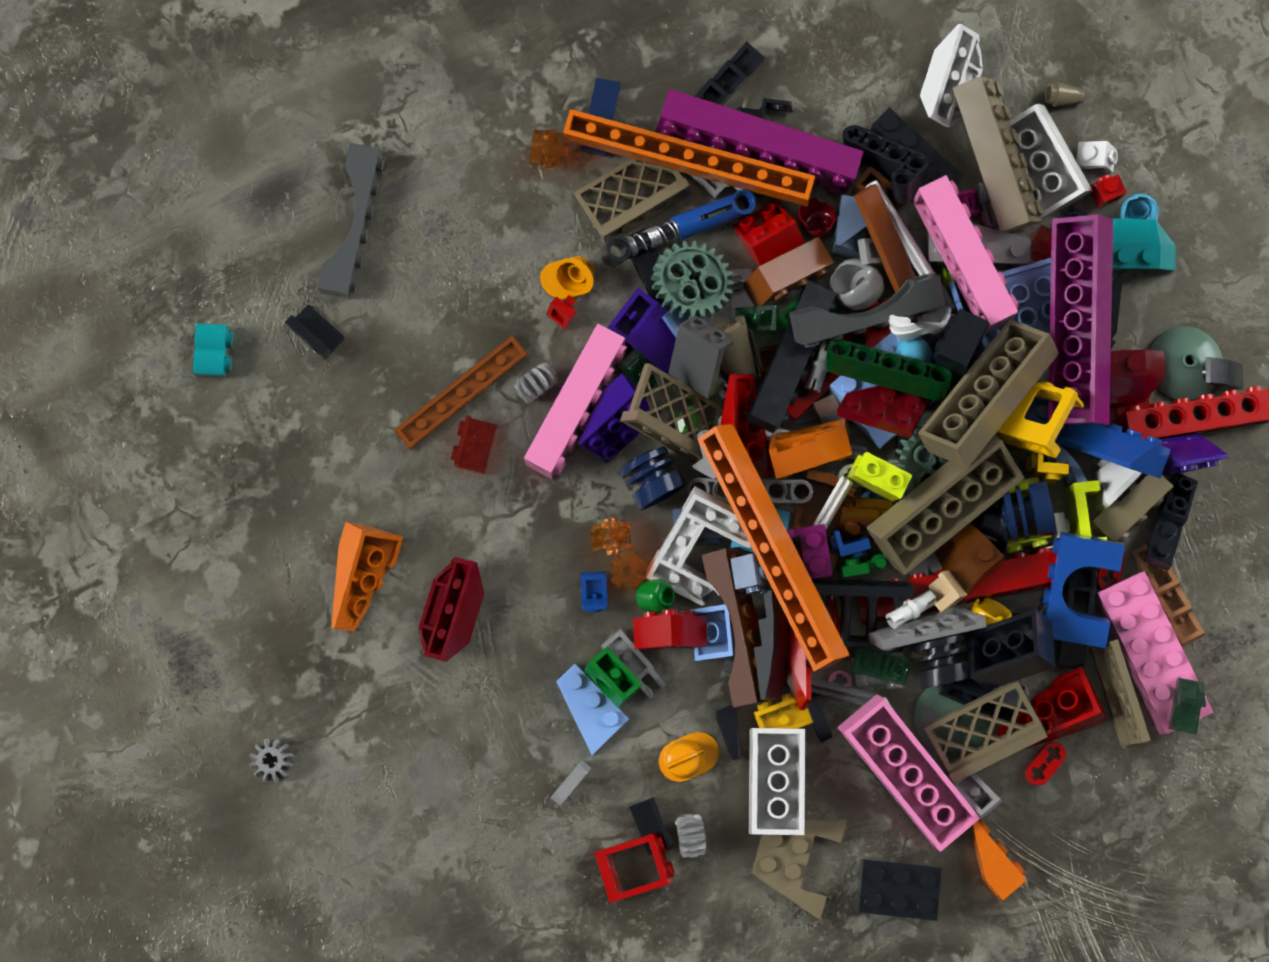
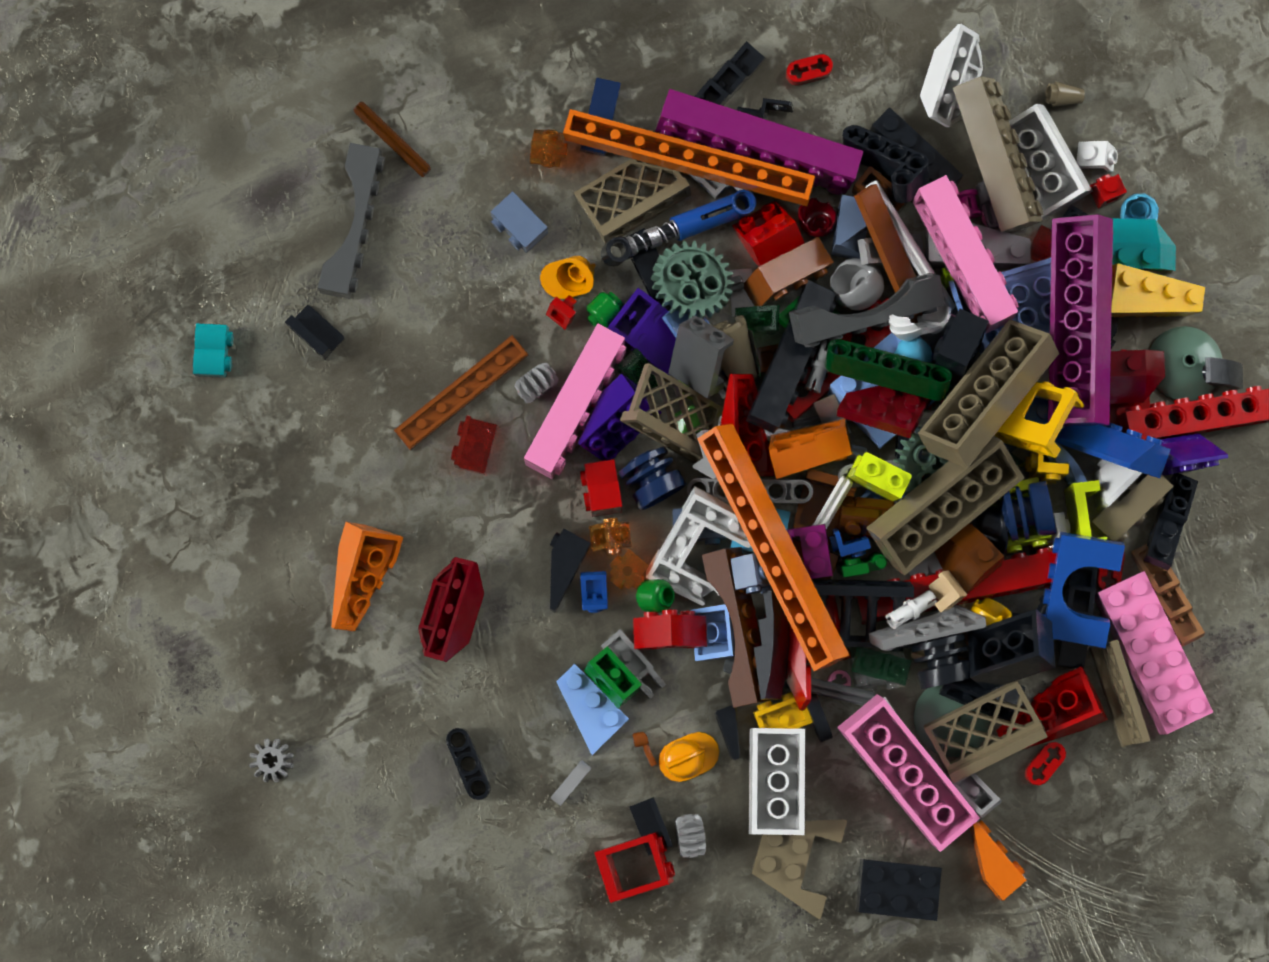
(392, 139): none -> reddish brown axle
(459, 754): none -> black beam
(518, 222): none -> sand blue brick
(566, 559): none -> black slope
(603, 488): none -> red brick
(604, 309): none -> green head
(641, 739): none -> dark orange hand
(807, 64): none -> red beam
(1151, 294): none -> yellow wedge
(1186, 706): clear green slope -> none

